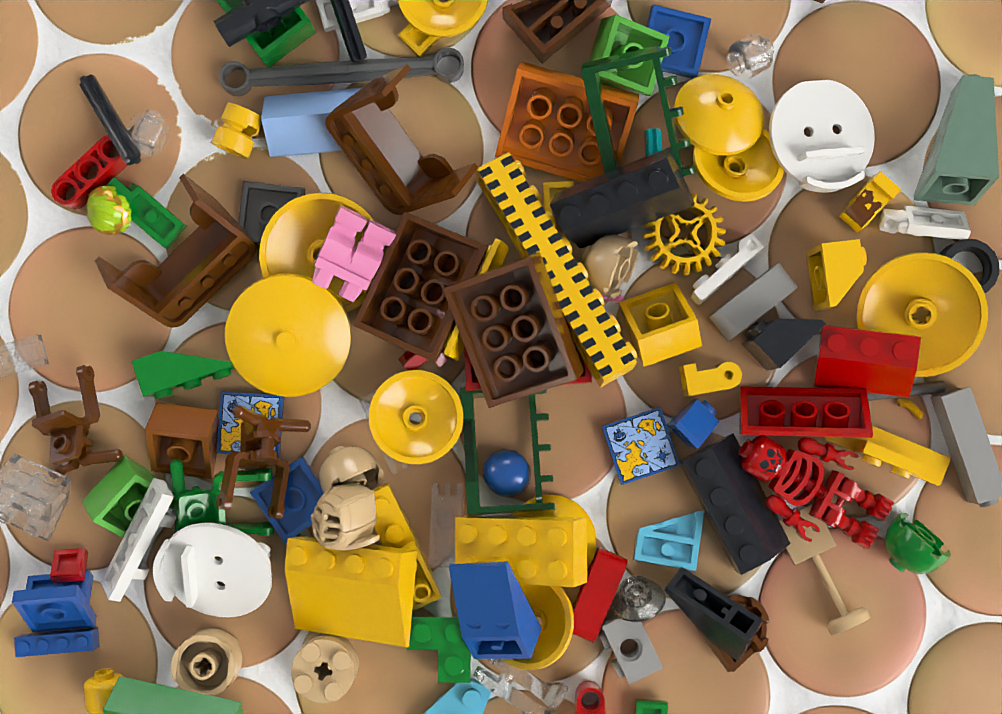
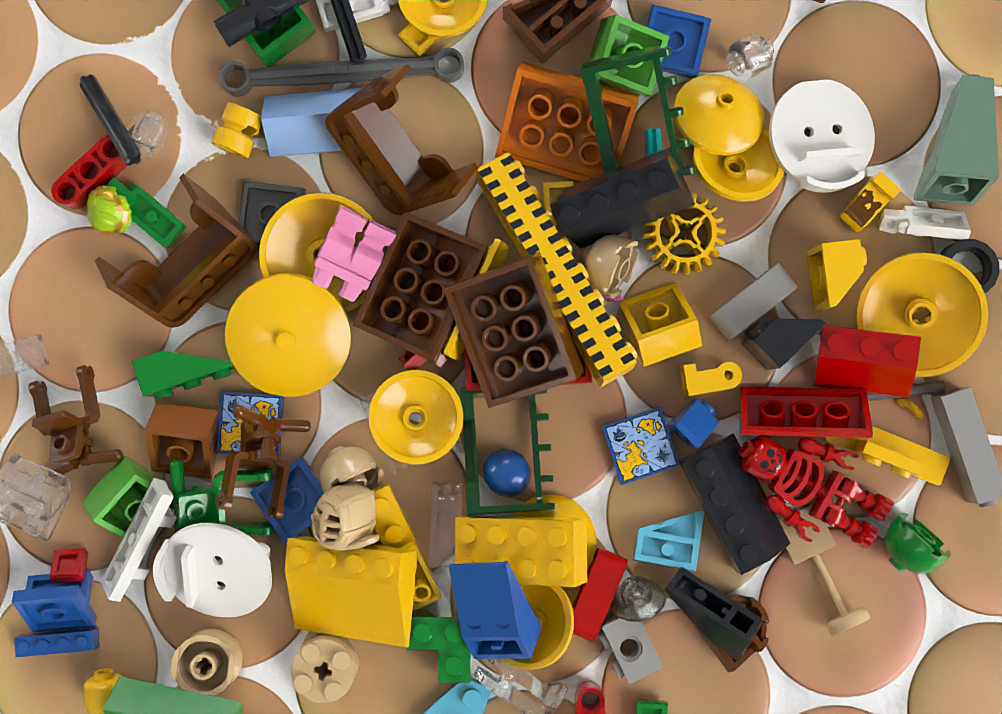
(727, 268): white hinge -> none

